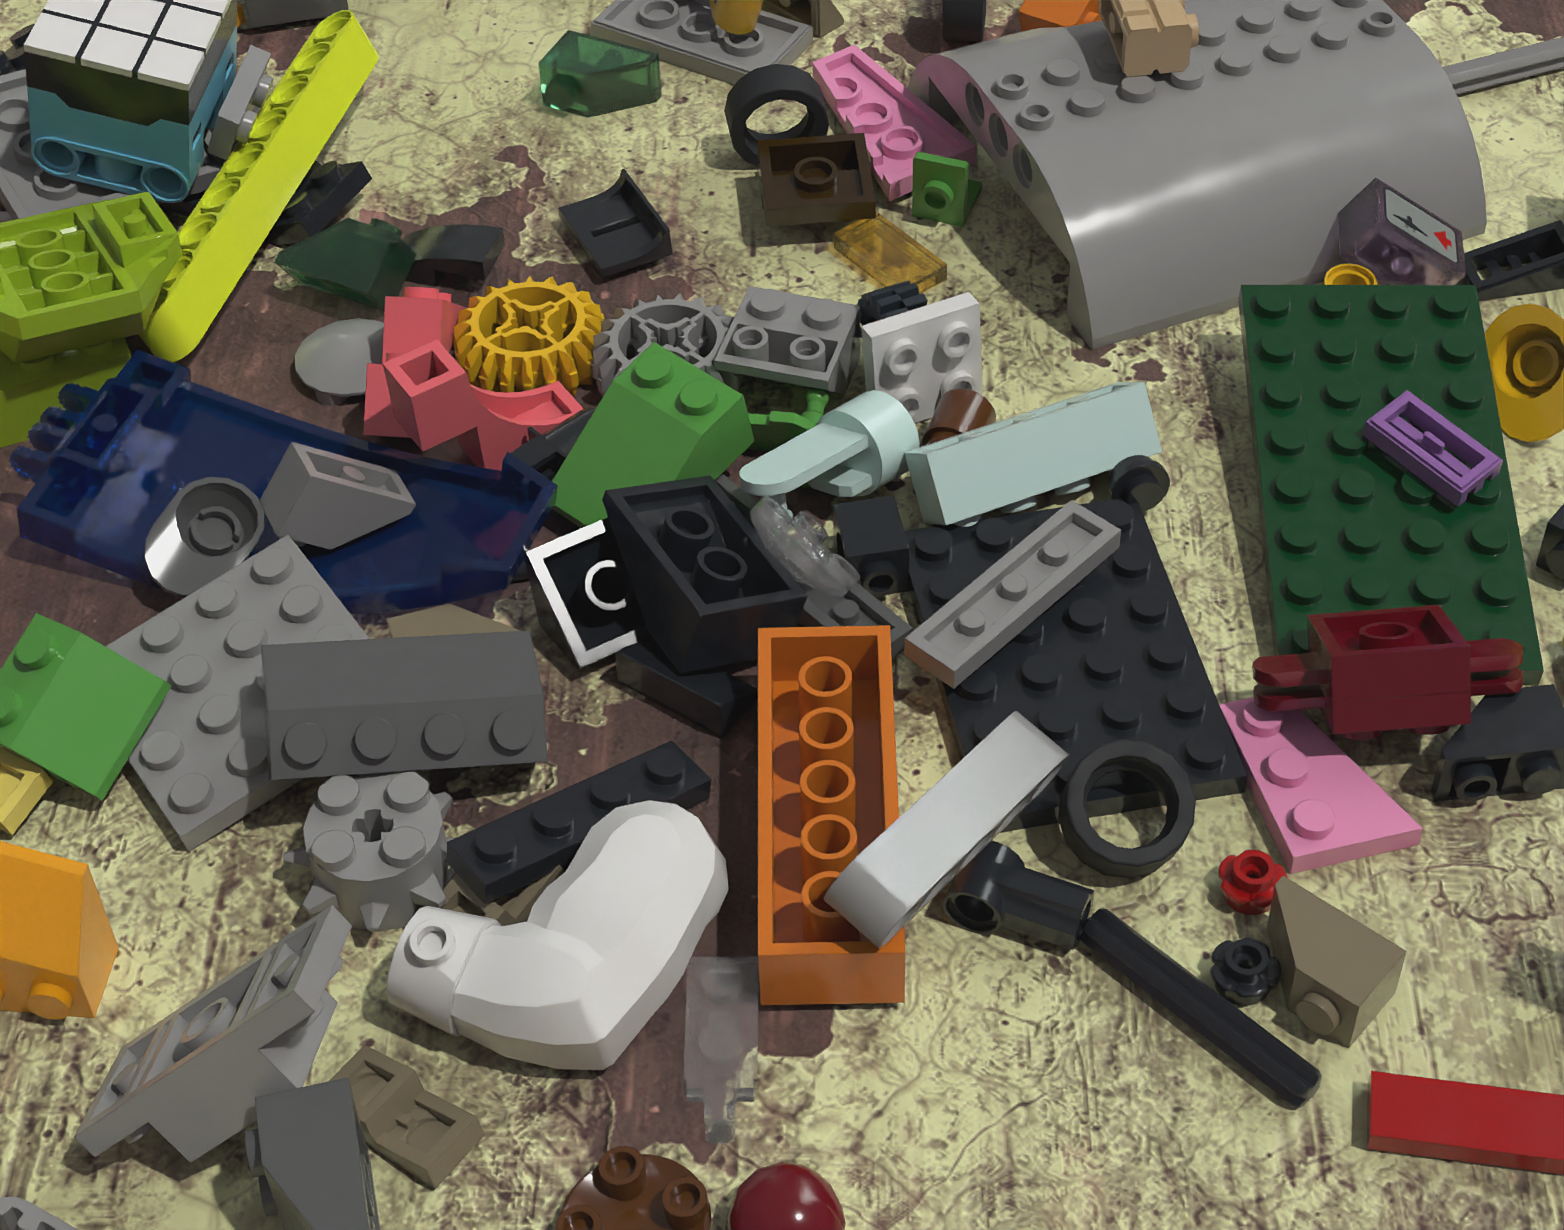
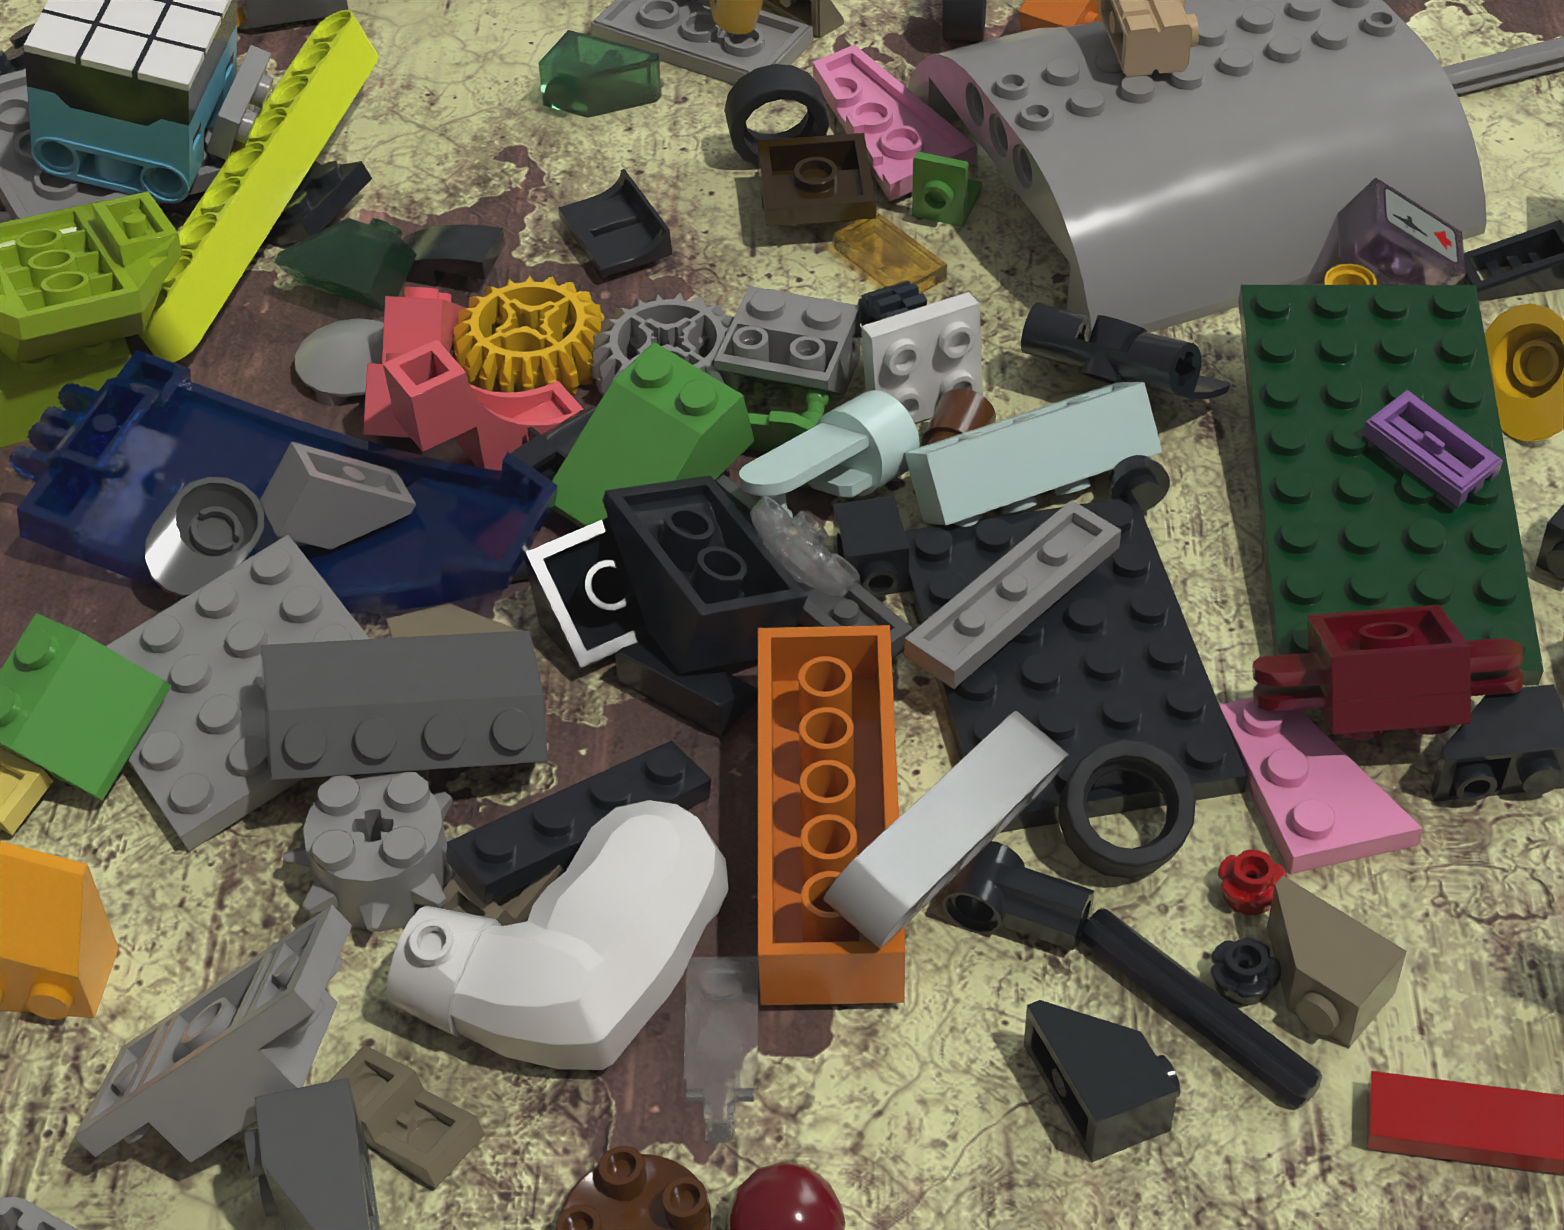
(1101, 1078): none -> black slope
(1118, 352): none -> black panel

